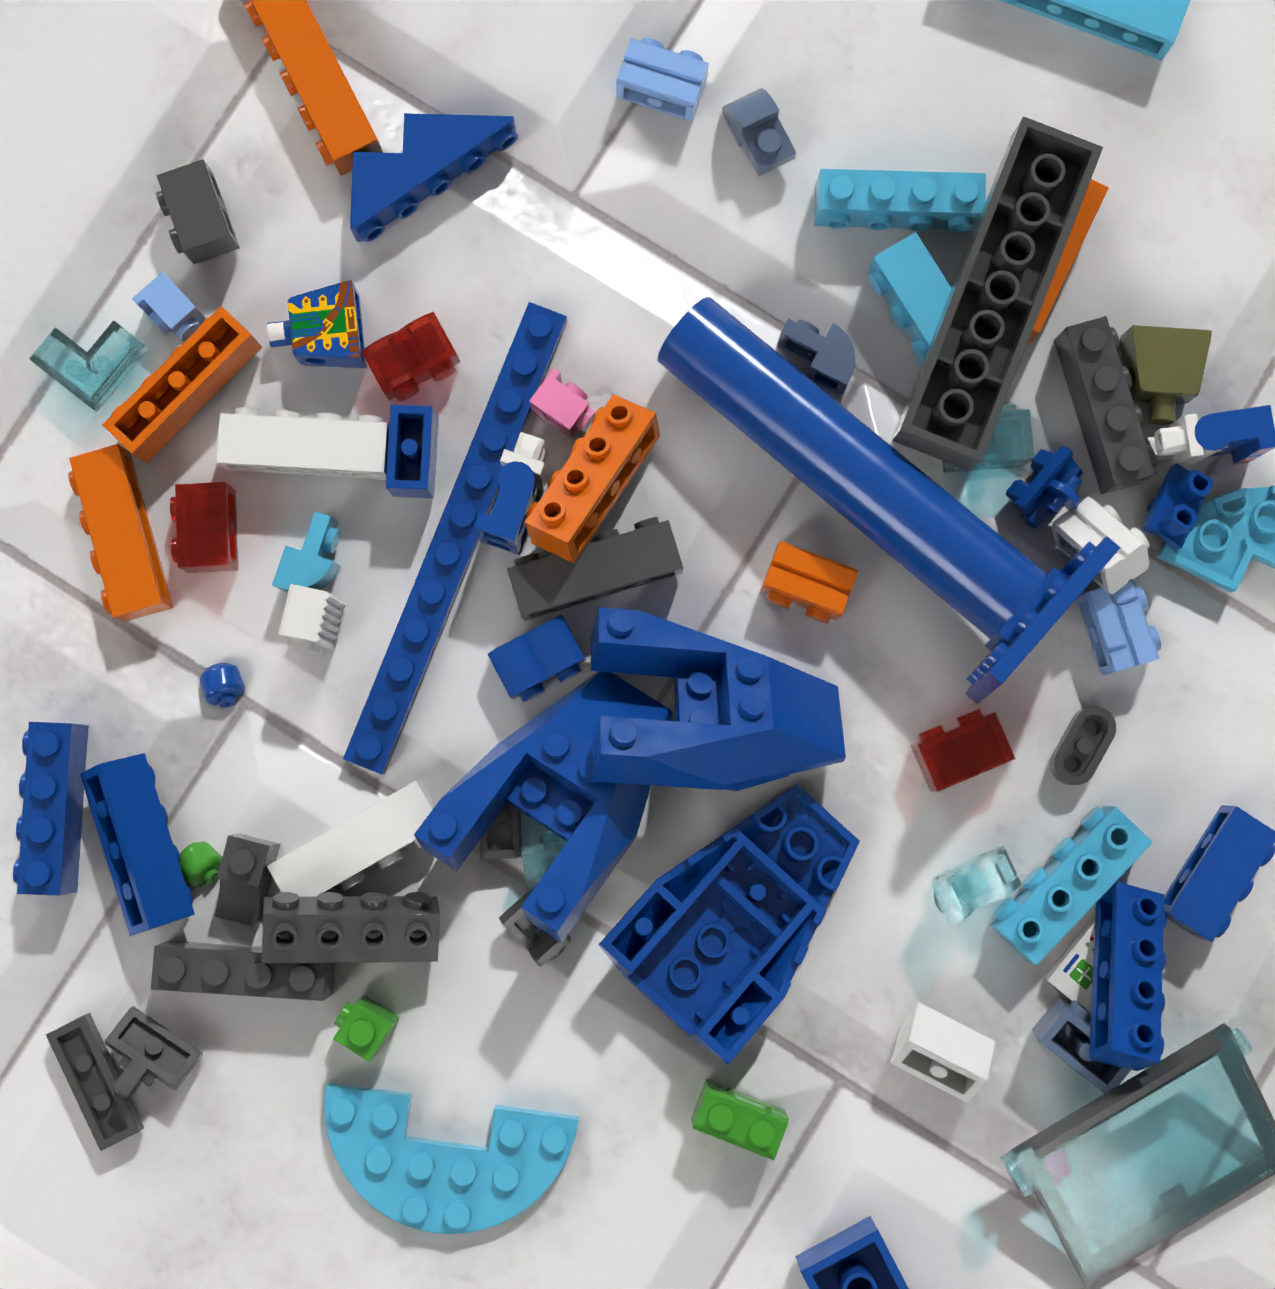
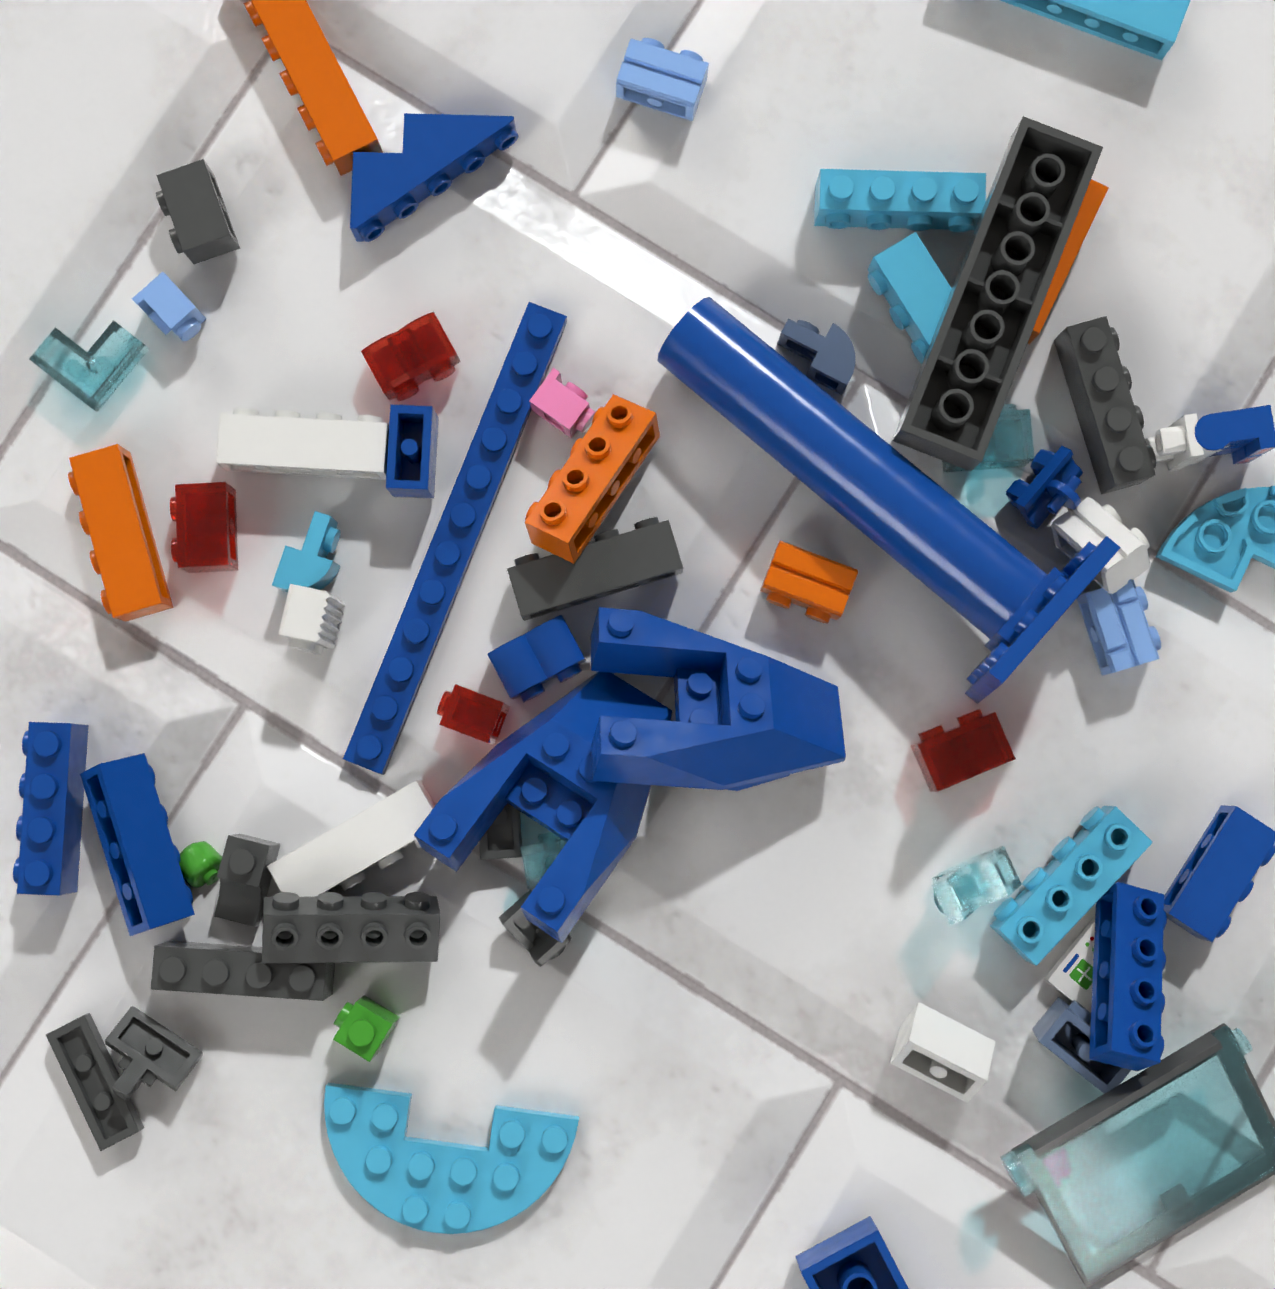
(182, 385): orange brick -> none
(221, 684): blue piece -> none
(323, 327): torso -> none
(472, 714): none -> clear red brick
(518, 484): blue hips -> none
(734, 921): blue wedge -> none
(739, 1119): bright green brick -> none
(758, 129): sand blue brick -> none
(1085, 749): dark grey plate -> none
(1165, 367): olive torso -> none
(1177, 505): blue hips -> none

